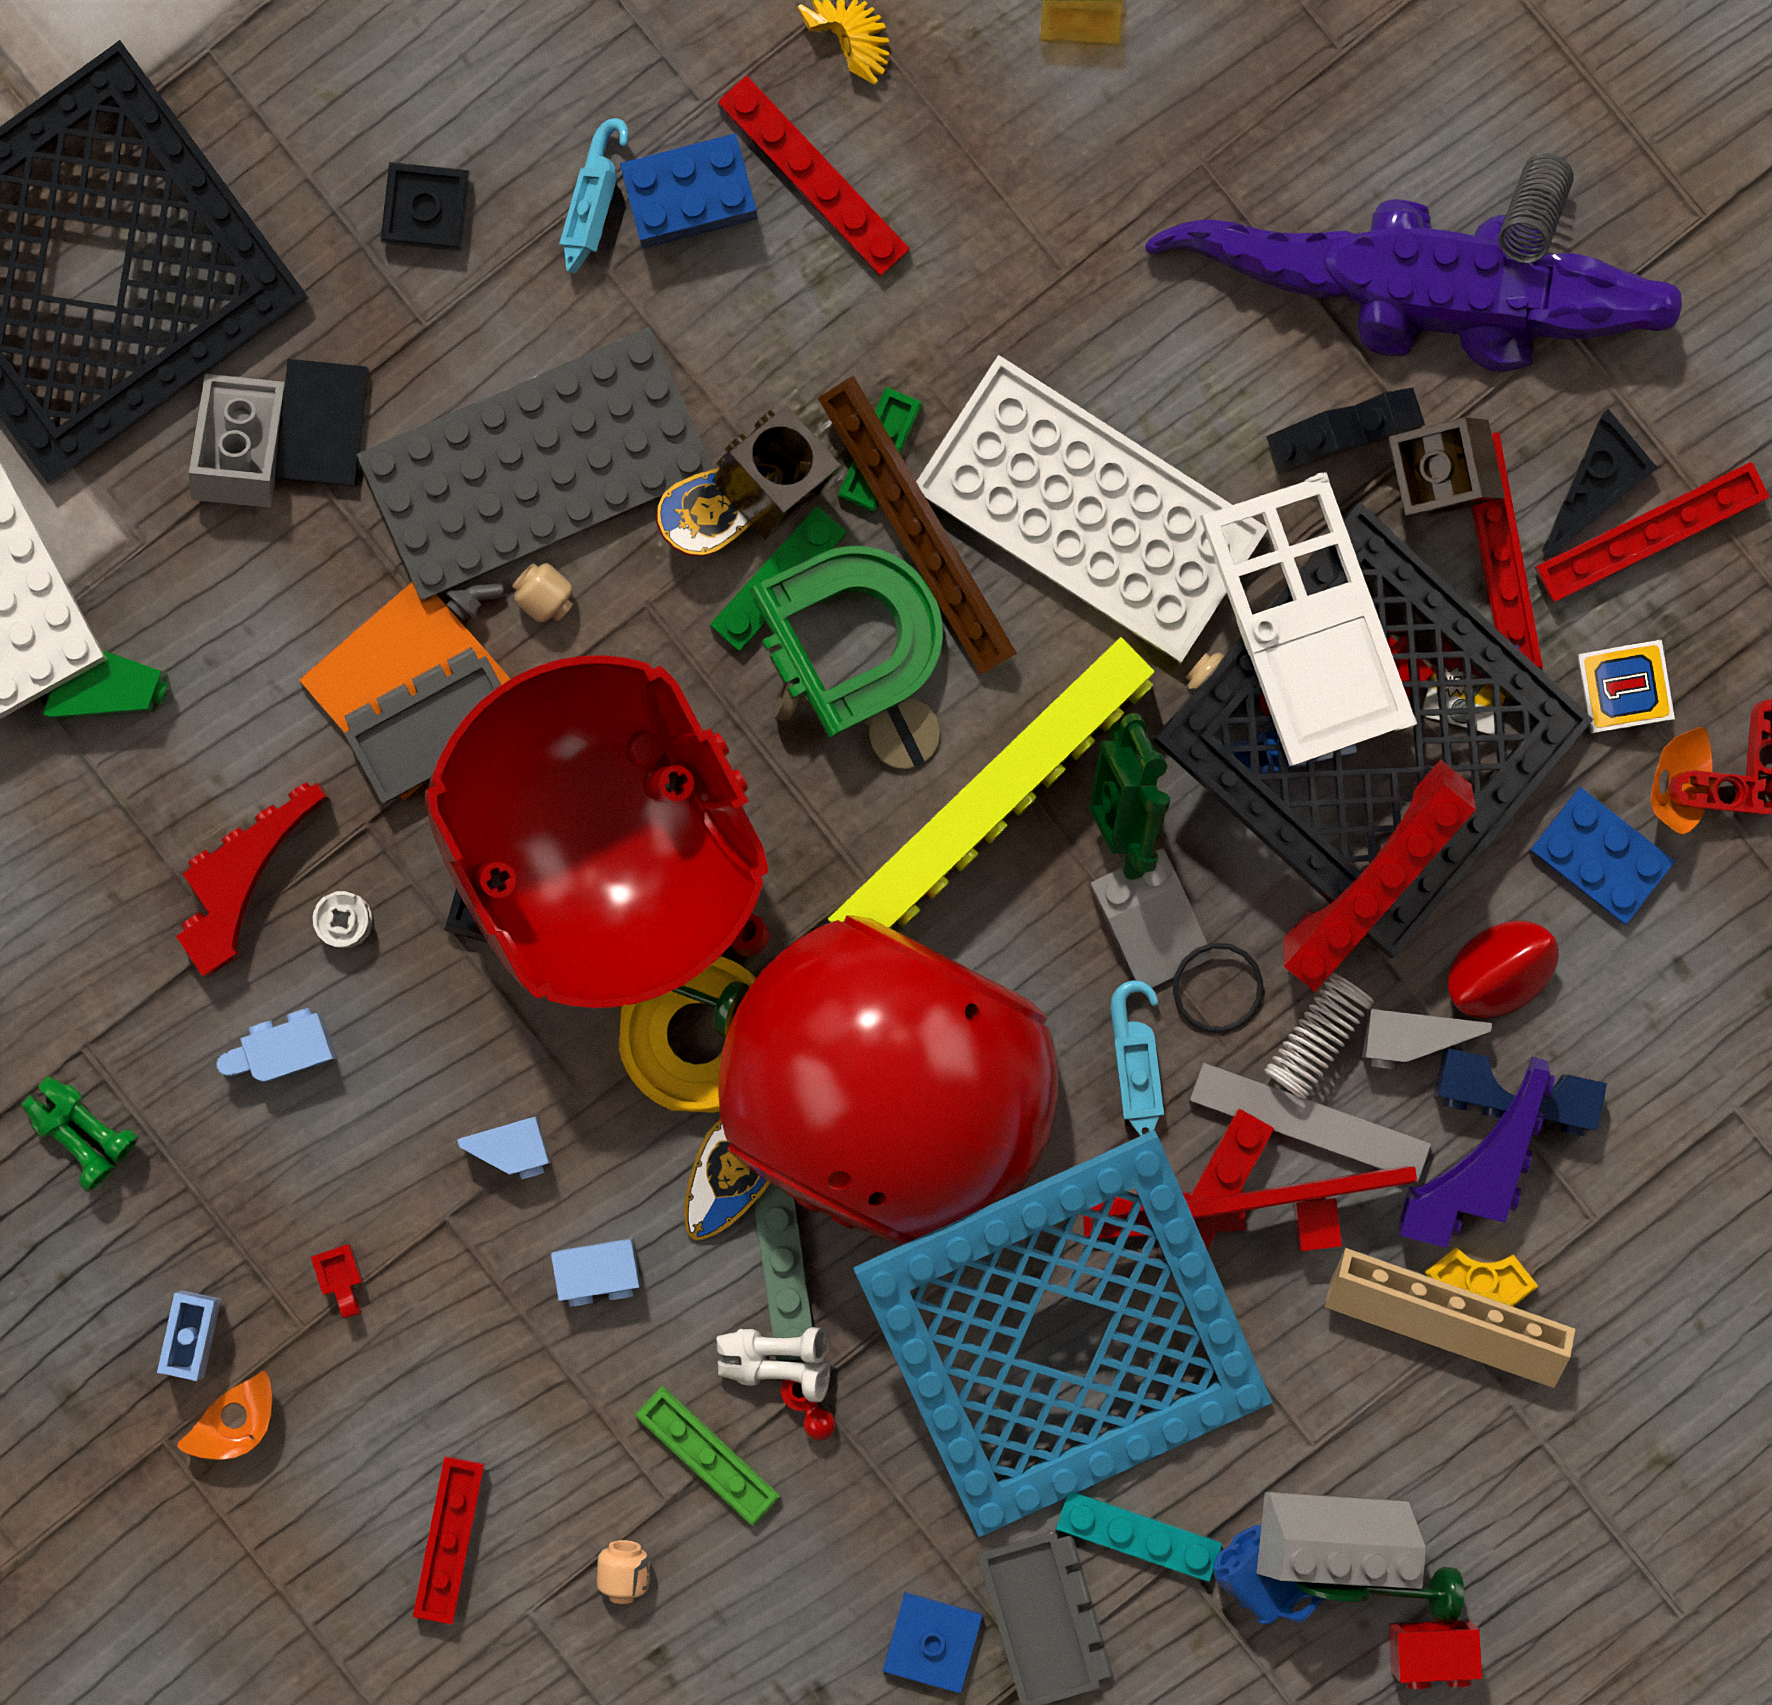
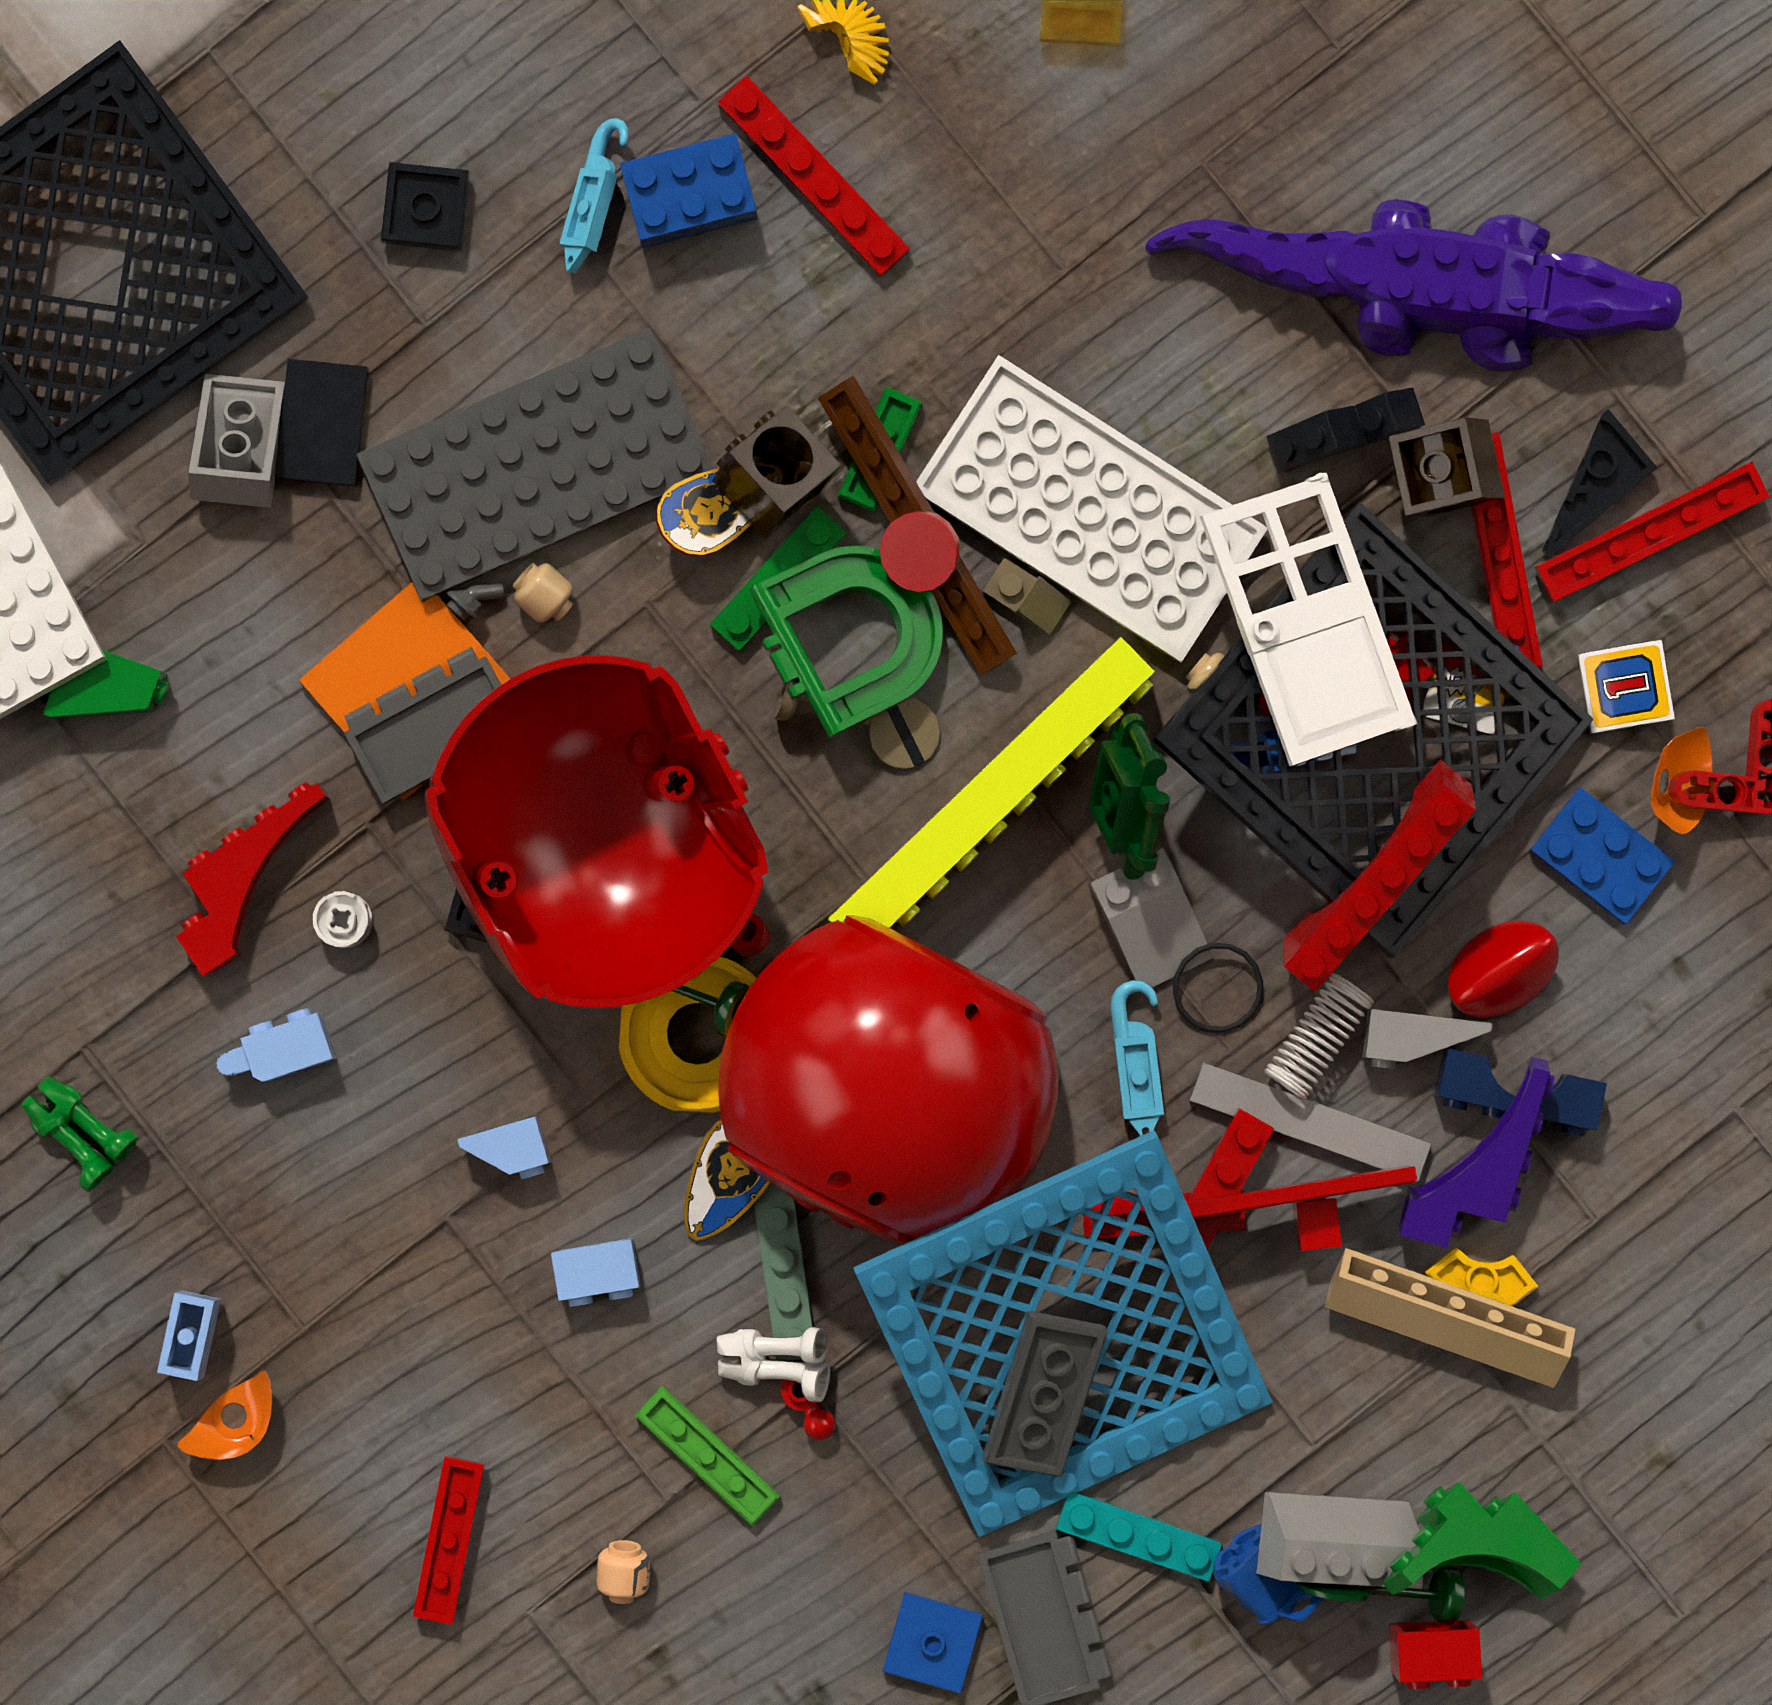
(337, 1273): red plate -> none
(920, 551): none -> red tile
(1027, 596): none -> dark tan slope
(1044, 1393): none -> dark grey tile
(1496, 1537): none -> green arch
(1518, 200): dark grey piece -> none

